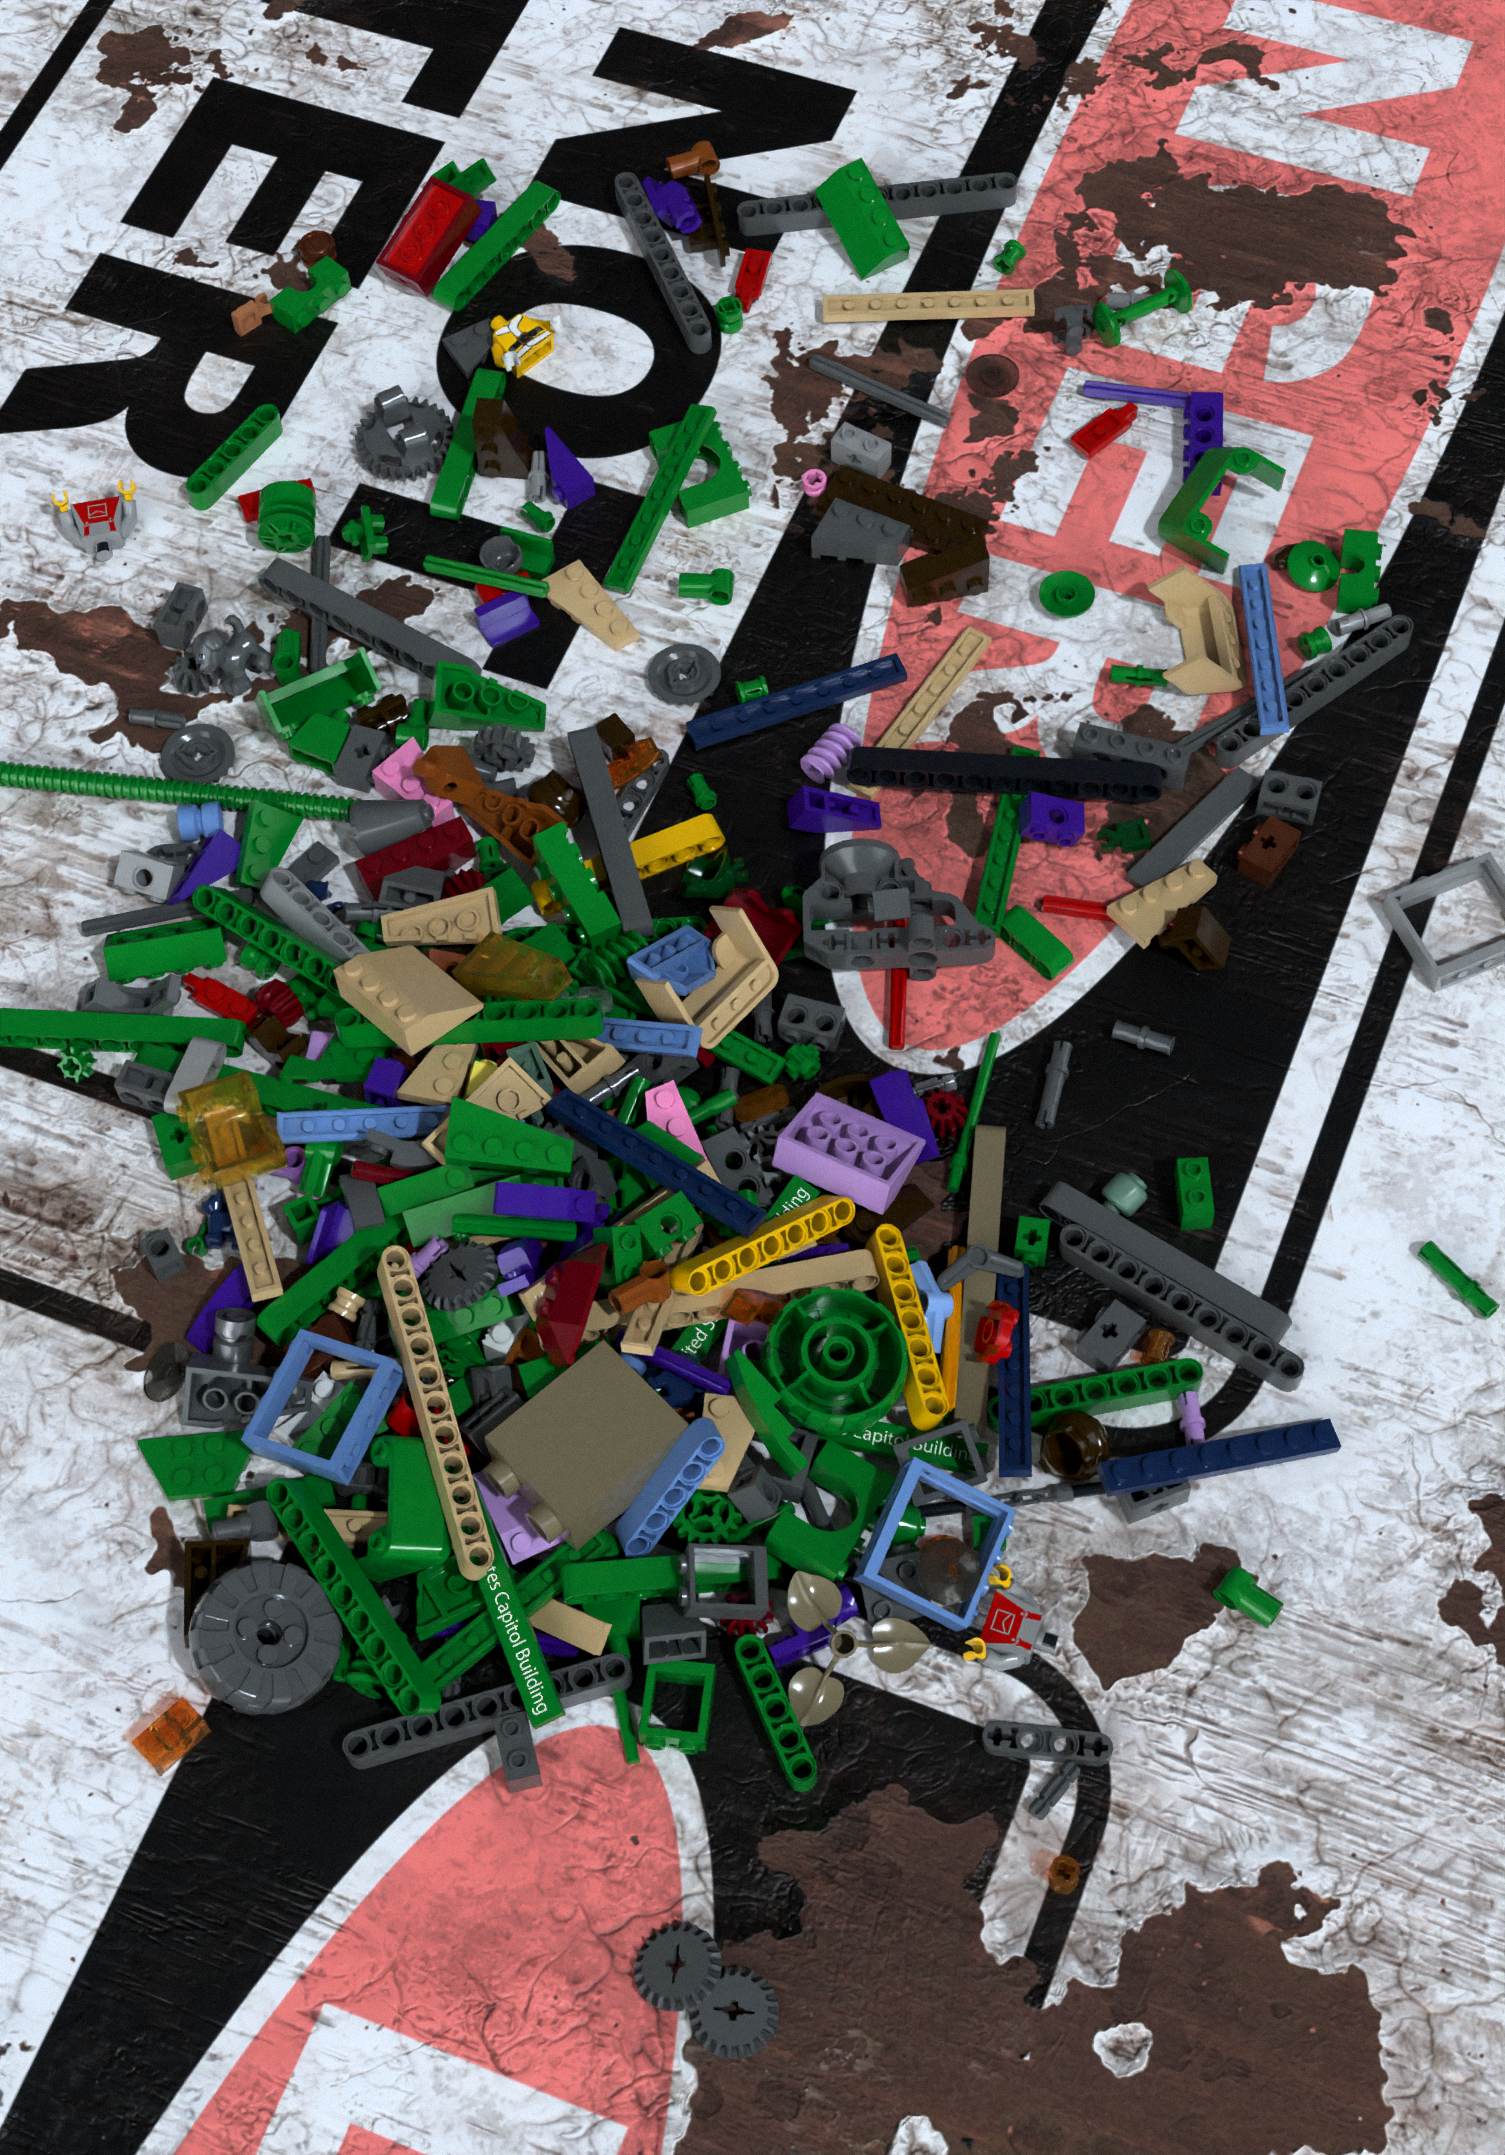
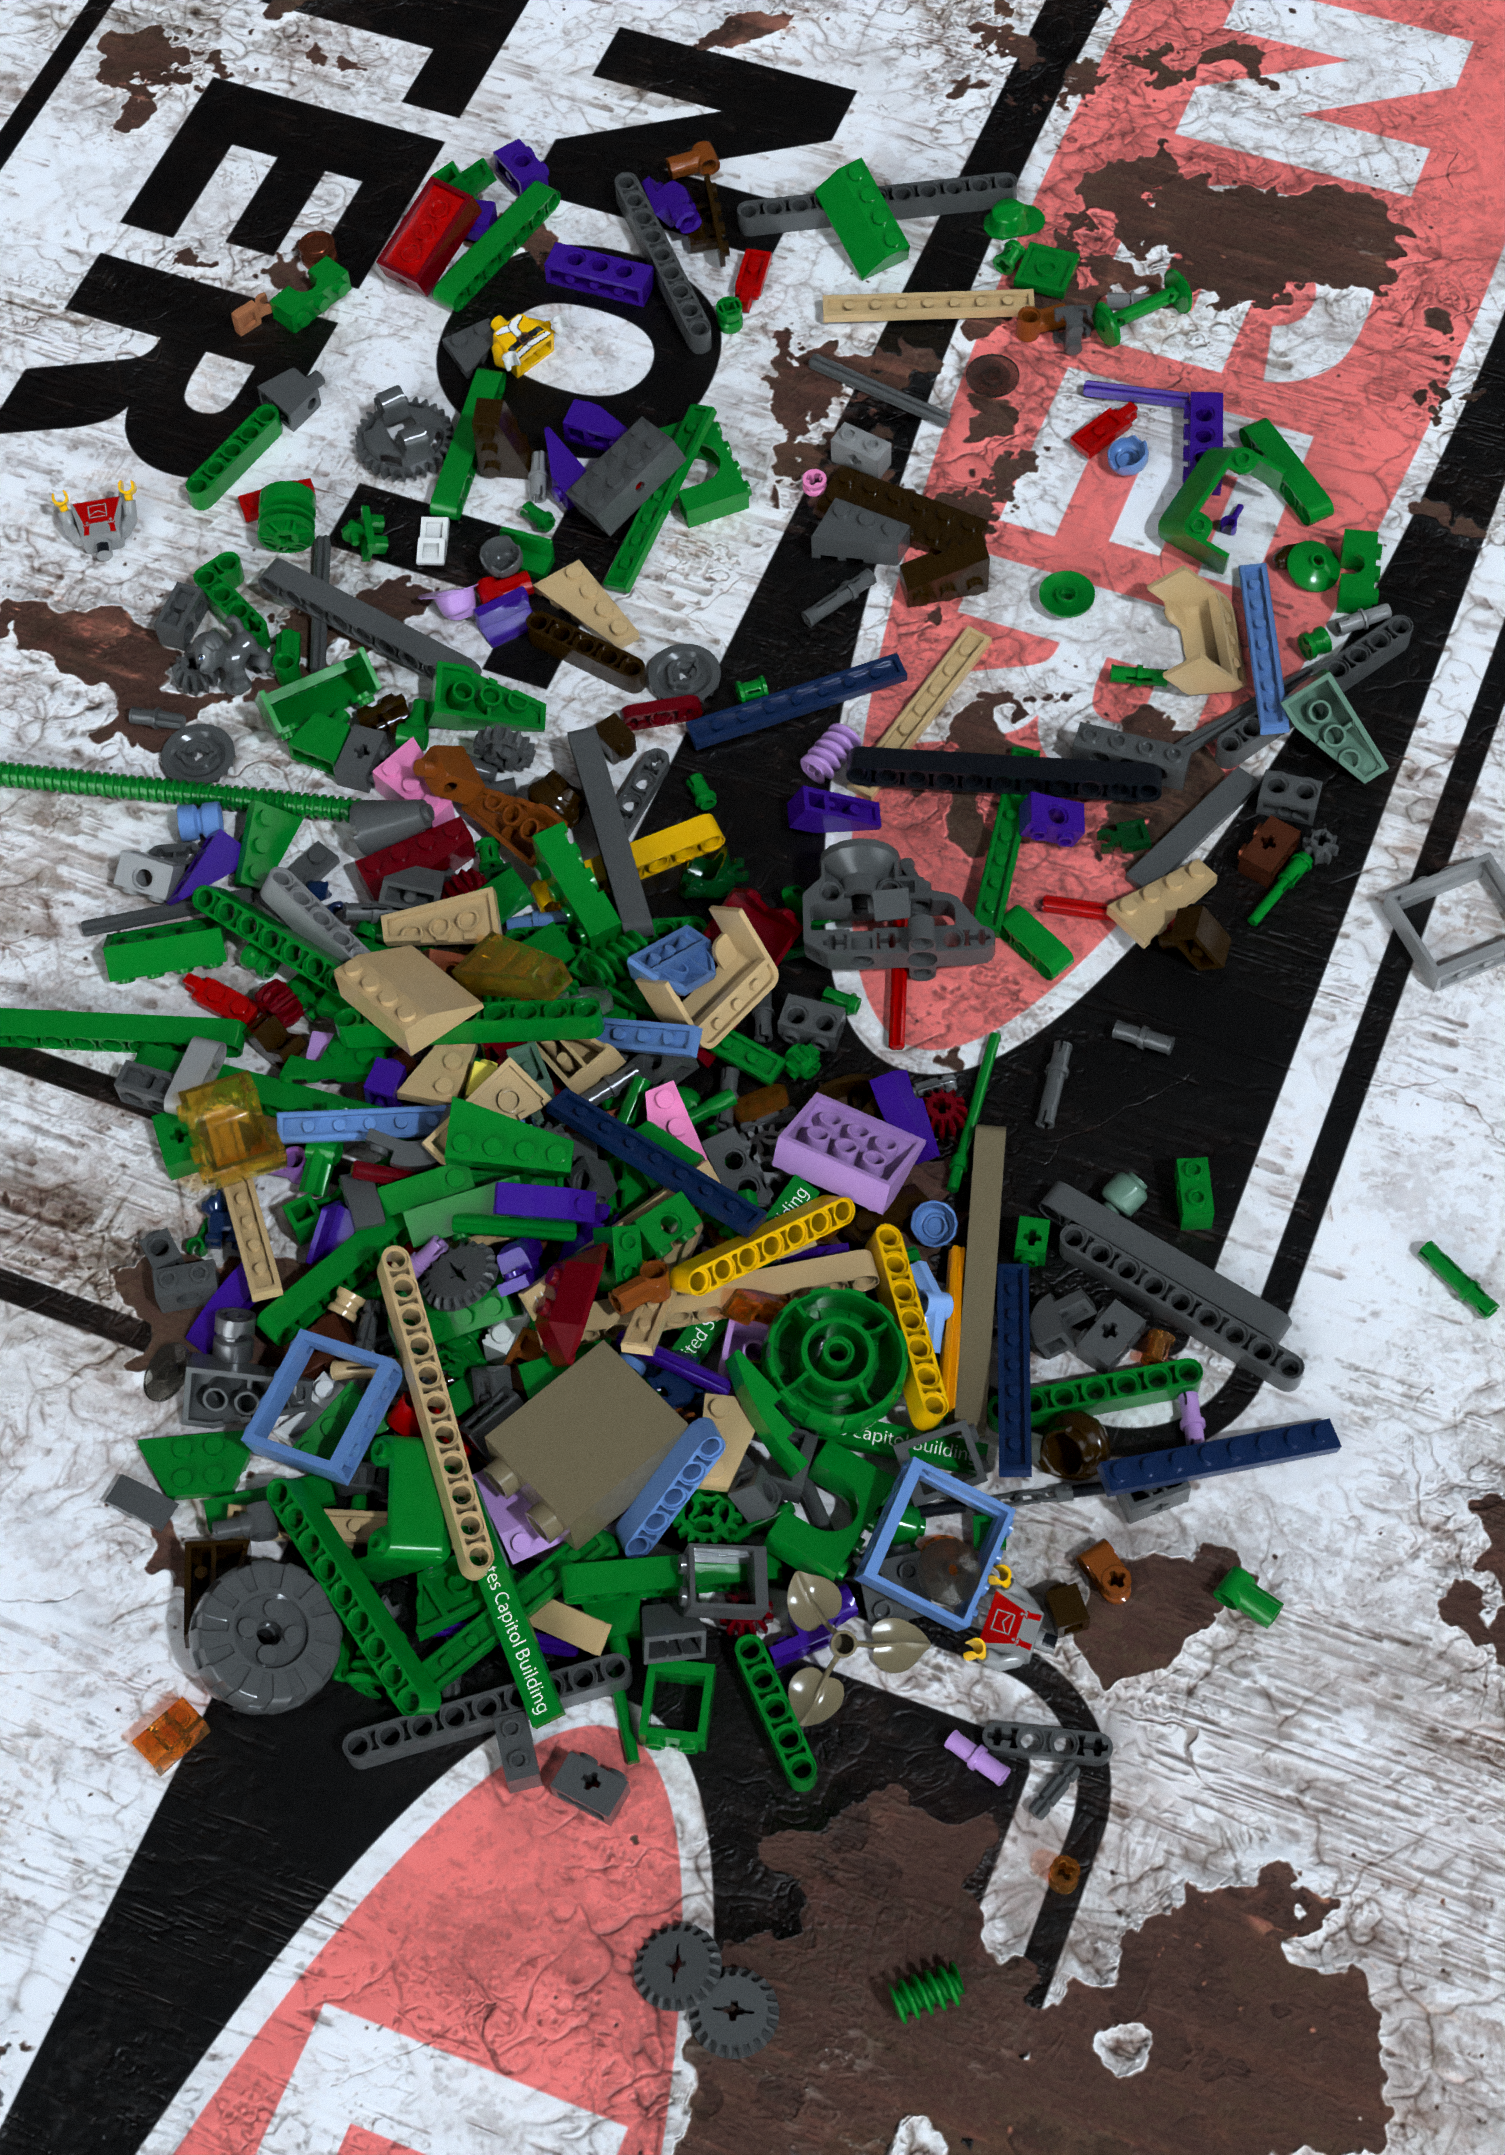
(77, 1062): green gear -> none
(111, 997): dark grey arch -> none
(141, 1503): none -> dark grey slope
(186, 1285): none -> dark grey brick
(218, 581): none -> green beam
(293, 395): none -> dark grey torso
(433, 541): none -> white slope
(454, 603): none -> lavender piece
(486, 576): green axle -> none
(519, 166): none -> dark purple brick
(536, 919): none -> medium blue pin
(586, 652): none -> dark brown beam
(591, 426): none -> dark purple slope
(599, 274): none -> dark purple brick
(599, 1802): none -> dark grey brick
(625, 476): none -> dark grey brick
(639, 758): clear orange slope -> none
(675, 710): none -> dark red beam
(715, 586): green piece -> none
(847, 591): none -> dark grey pin
(849, 1002): none -> green pin
(927, 1992): none -> green piece
(934, 1223): none -> medium blue hair
(977, 1757): none -> lavender pin
(979, 1258): dark grey piece -> none
(994, 1332): red plate -> none
(1013, 219): none -> green piece
(1034, 321): none -> dark orange piece
(1046, 270): none -> green plate
(1053, 1318): none -> dark grey brick
(1066, 1609): none -> dark brown brick
(1103, 1568): none -> dark orange piece
(1128, 456): none -> medium blue hair
(1232, 520): none -> dark purple hand
(1299, 486): none -> green beam
(1299, 864): none -> green pin
(1320, 846): none -> dark grey gear
(1329, 721): none -> sand green wedge

